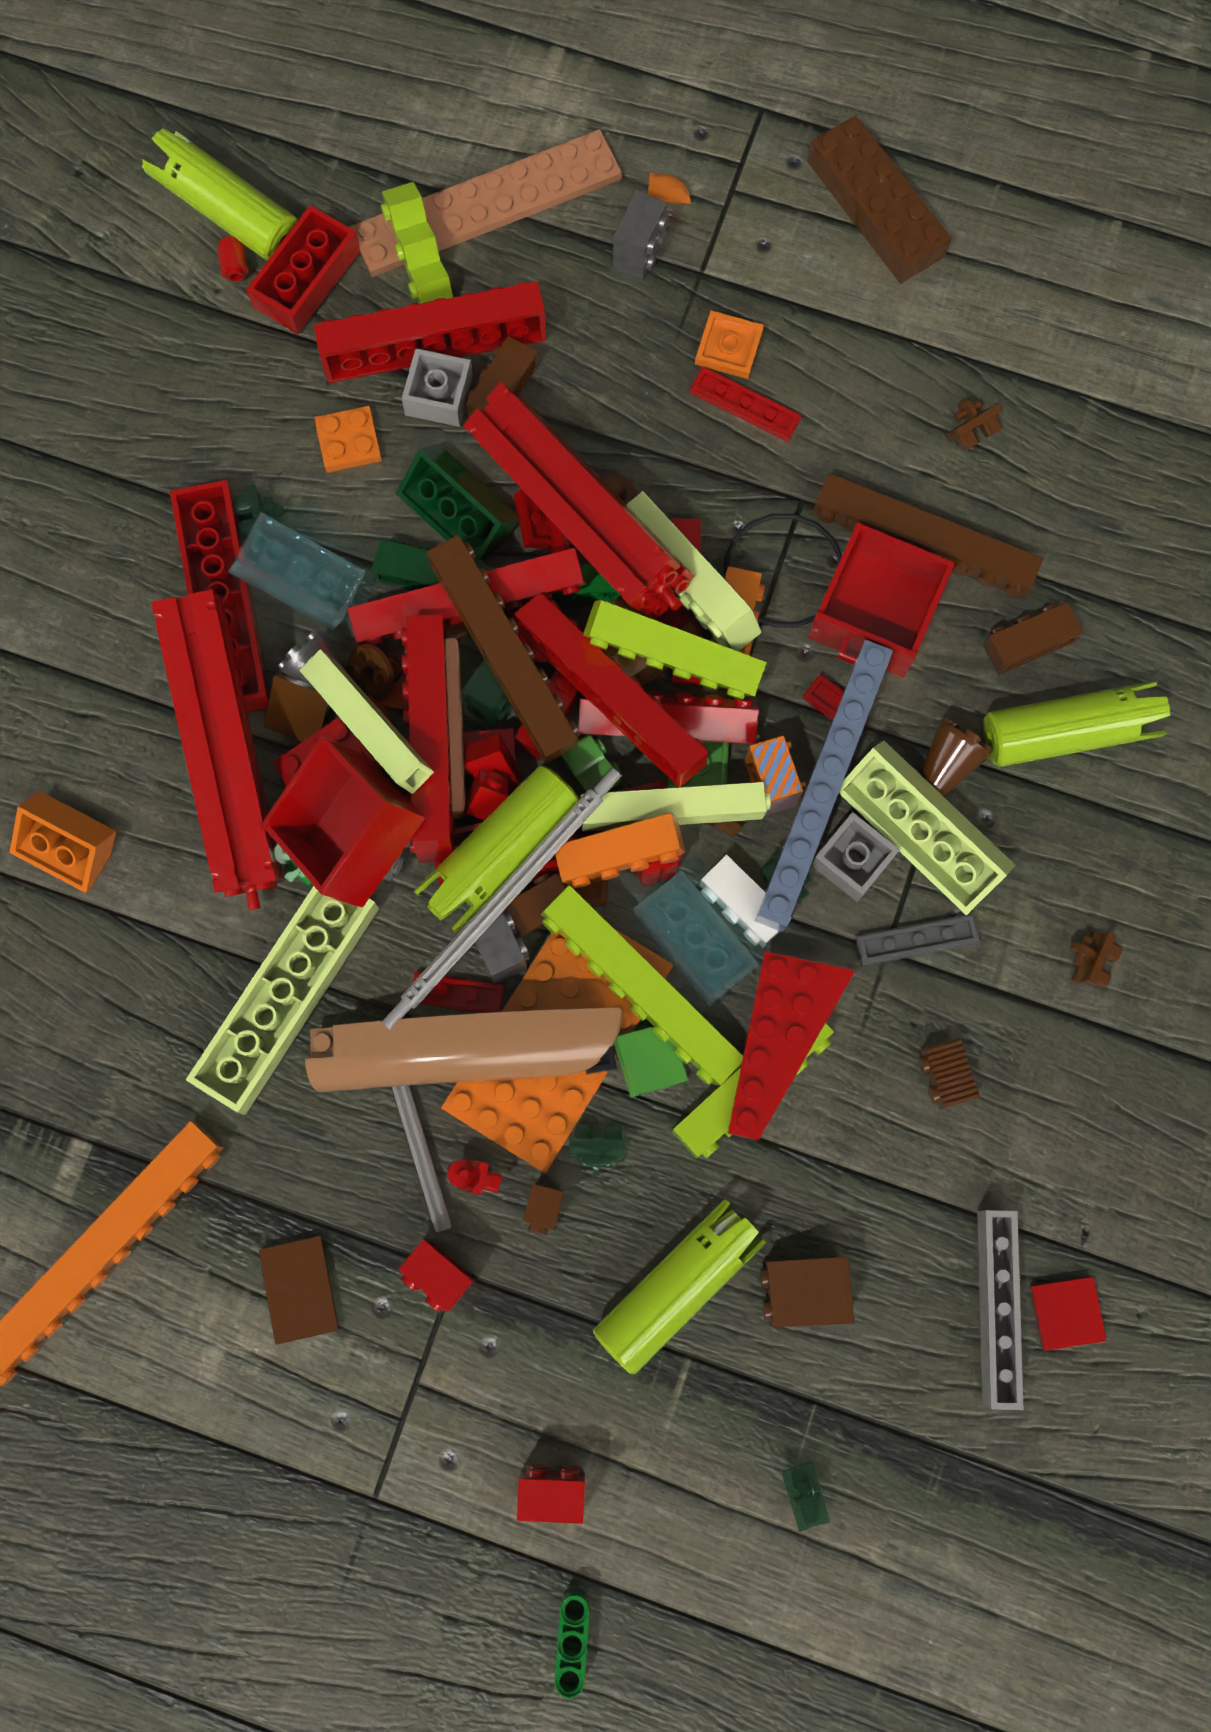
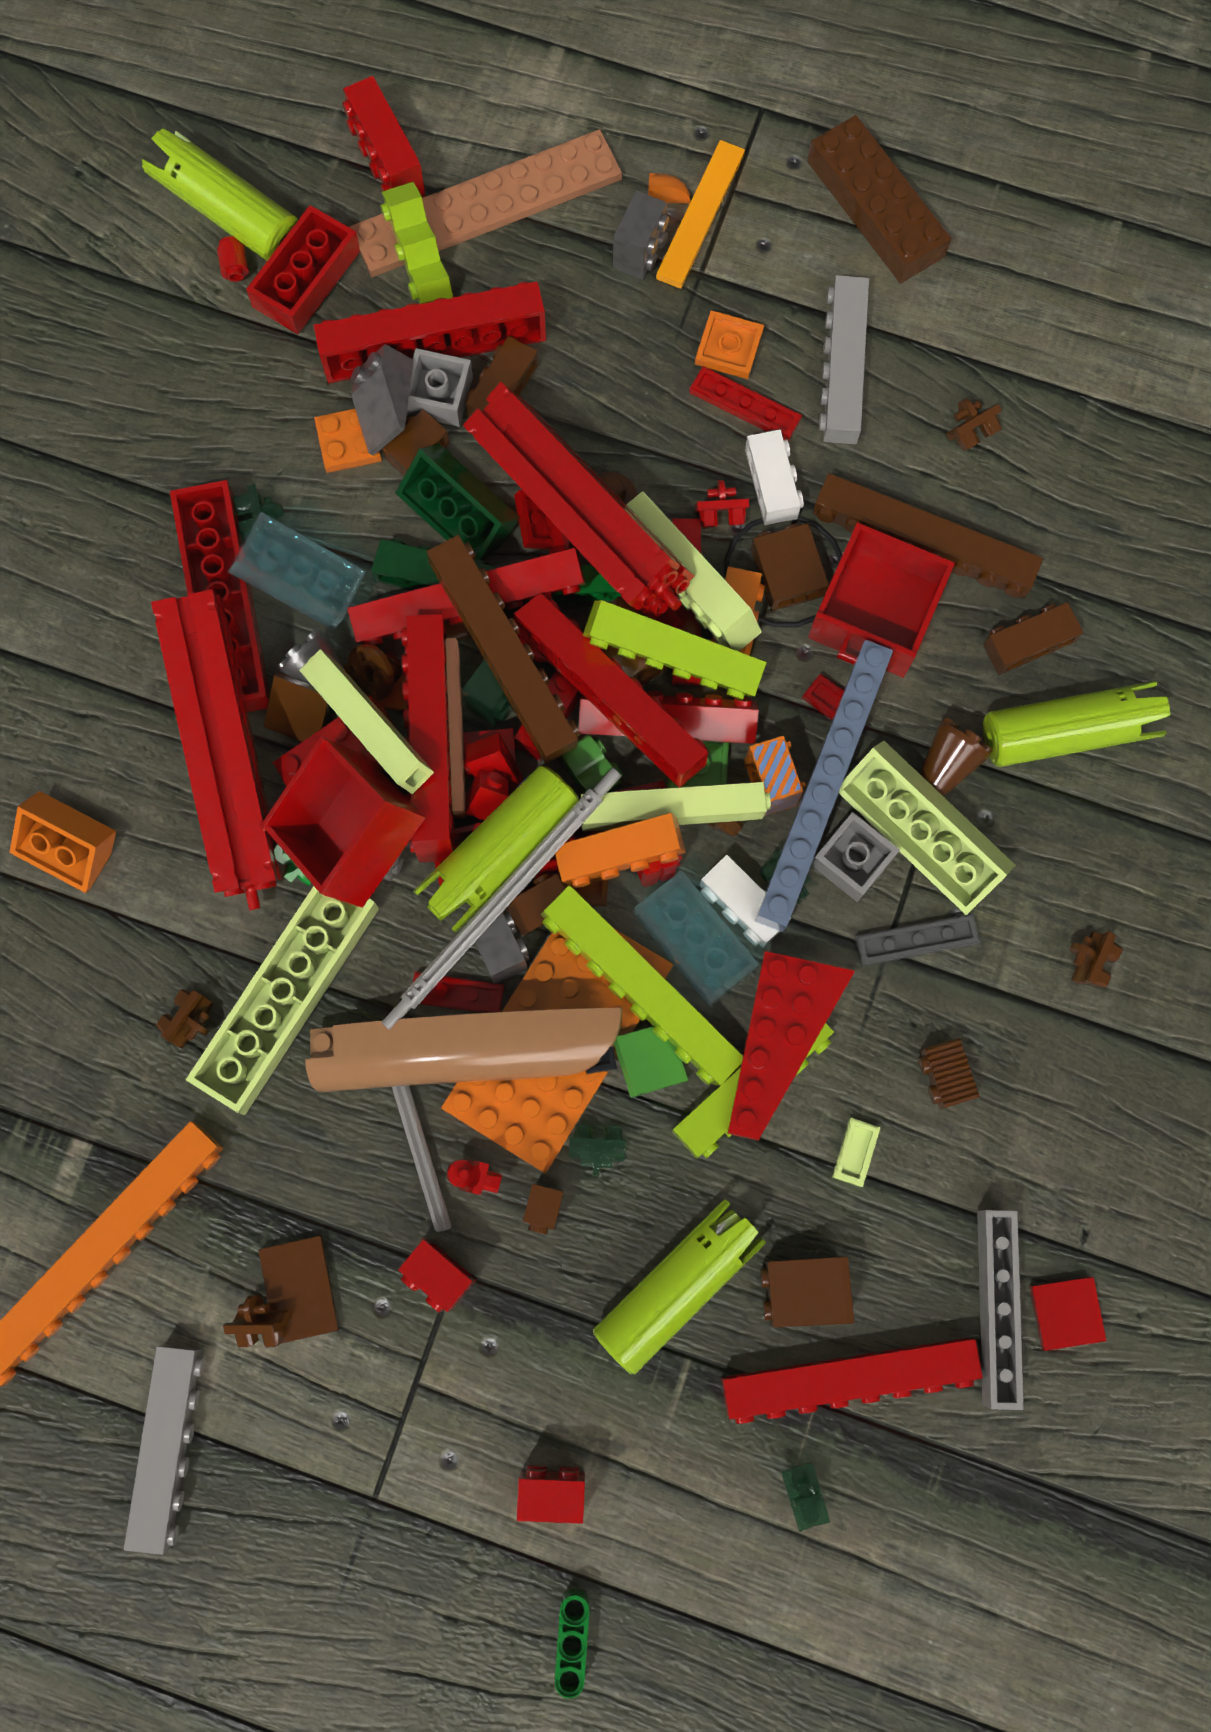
(163, 1449): none -> light grey brick
(188, 1019): none -> reddish brown hips
(255, 1319): none -> reddish brown hips
(381, 136): none -> red brick
(382, 396): none -> flat silver slope
(419, 432): none -> reddish brown brick
(700, 214): none -> light orange tile
(708, 509): none -> red hips
(773, 477): none -> white brick
(789, 566): none -> reddish brown brick
(845, 359): none -> light grey brick
(851, 1378): none -> red brick
(856, 1152): none -> yellowish green tile

